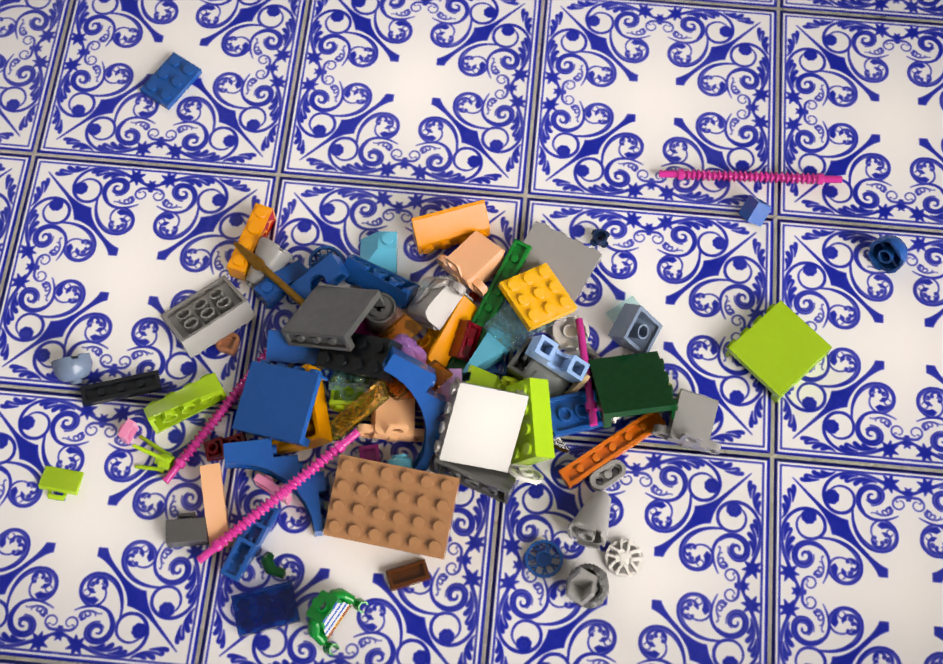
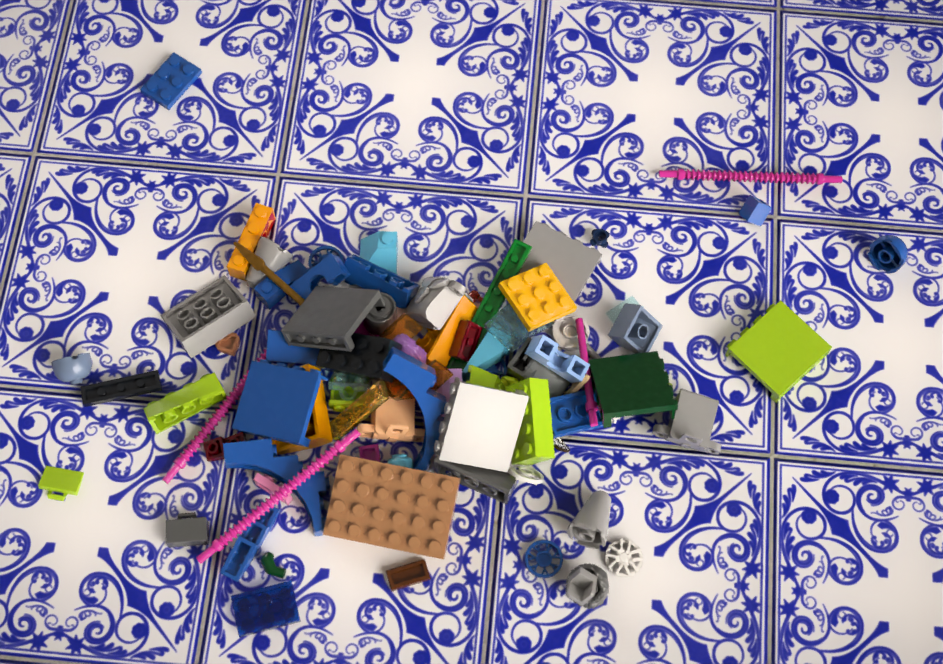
(128, 431): bright pink plate -> none
(163, 461): lime plant -> none
(214, 501): light nougat slope -> none
(326, 614): green torso -> none
(449, 226): light orange slope -> none
(473, 262): light nougat piece -> none
(607, 476): light grey plate -> none
(610, 449): orange plate -> none

